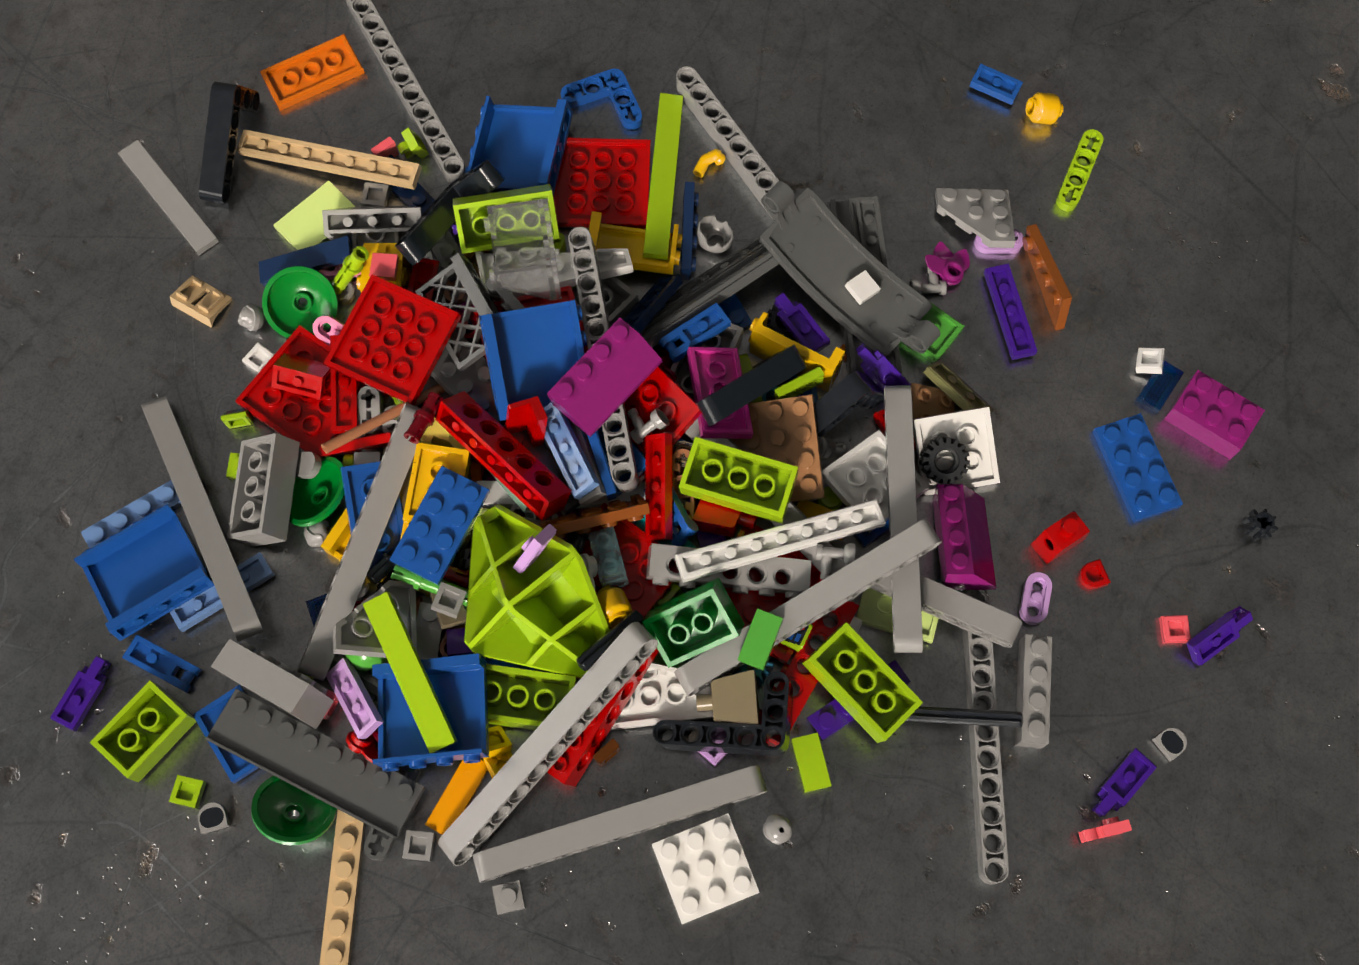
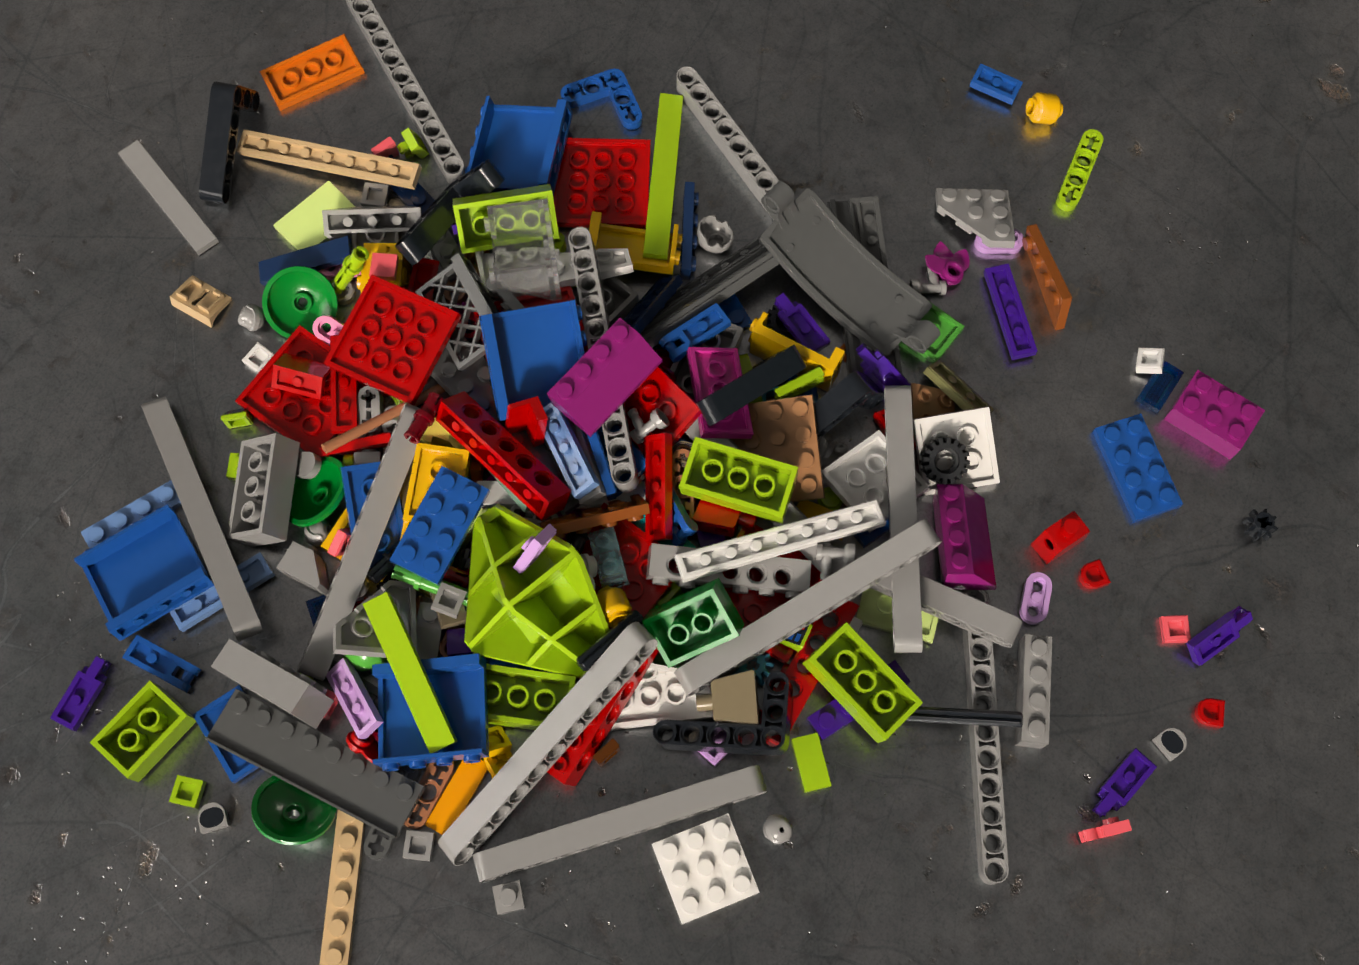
(305, 567): none -> light grey slope
(339, 542): none -> coral tile
(445, 777): none -> nougat beam
(706, 159): yellow arm -> none
(760, 639): bright green tile -> none
(862, 287): white tile -> none
(1210, 712): none -> red tile

